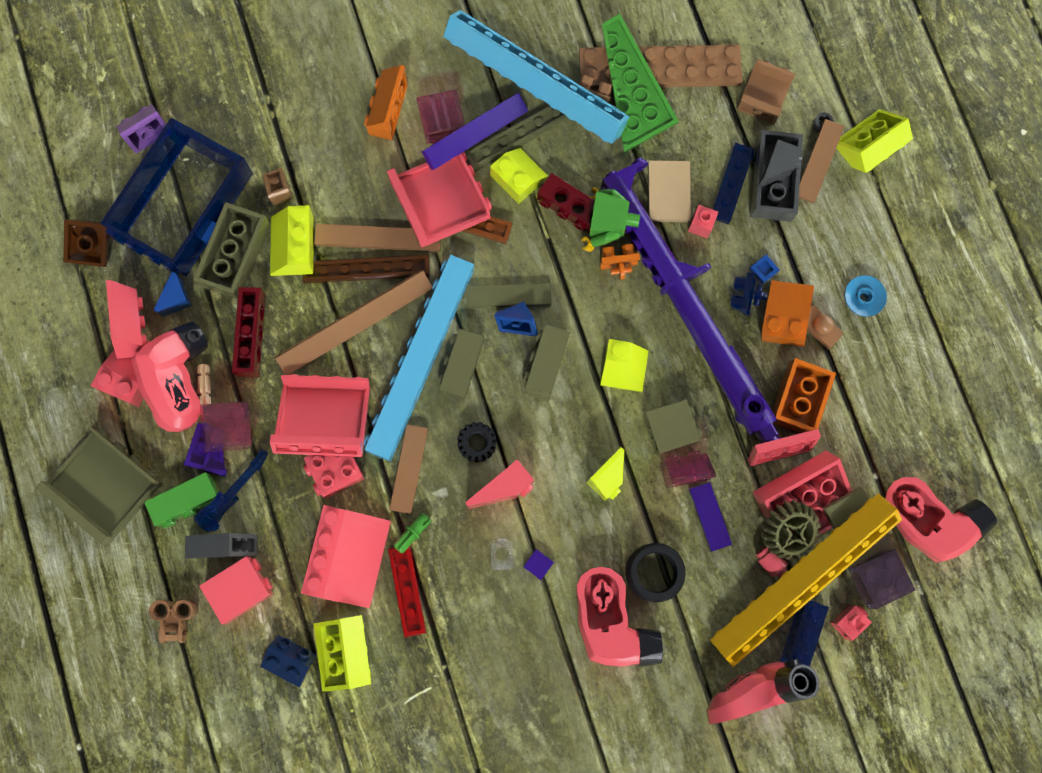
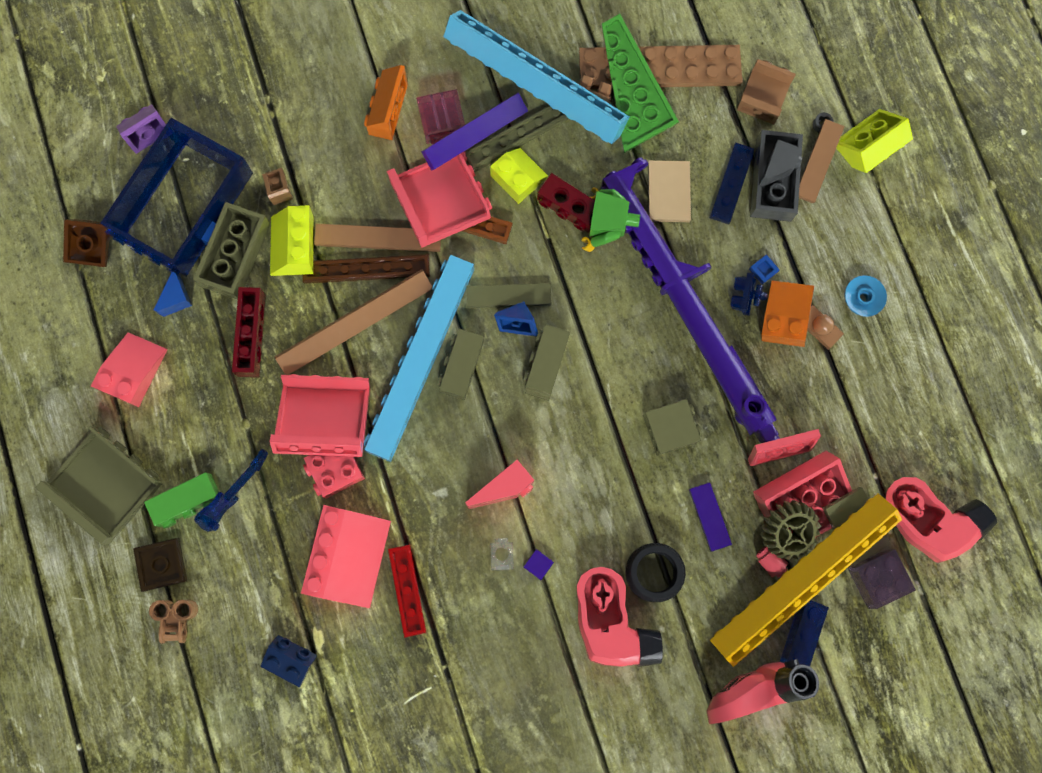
(125, 319): coral slope -> none
(160, 564): none -> dark brown tile
(165, 378): coral piece -> none
(204, 384): tan axle -> none
(208, 462): dark purple wing -> none
(221, 545): dark grey slope -> none
(225, 426): clear pink brick -> none
(237, 589): coral brick -> none
(342, 654): neon yellow slope -> none
(409, 469): medium nougat tile -> none
(412, 533): bright green axle -> none
(486, 451): black tyre -> none
(609, 477): neon yellow slope -> none
(619, 263): orange hips -> none
(624, 366): neon yellow slope -> none
(687, 470): clear pink slope -> none
(702, 221): coral brick -> none
(802, 396): orange brick -> none
(851, 622): coral brick -> none

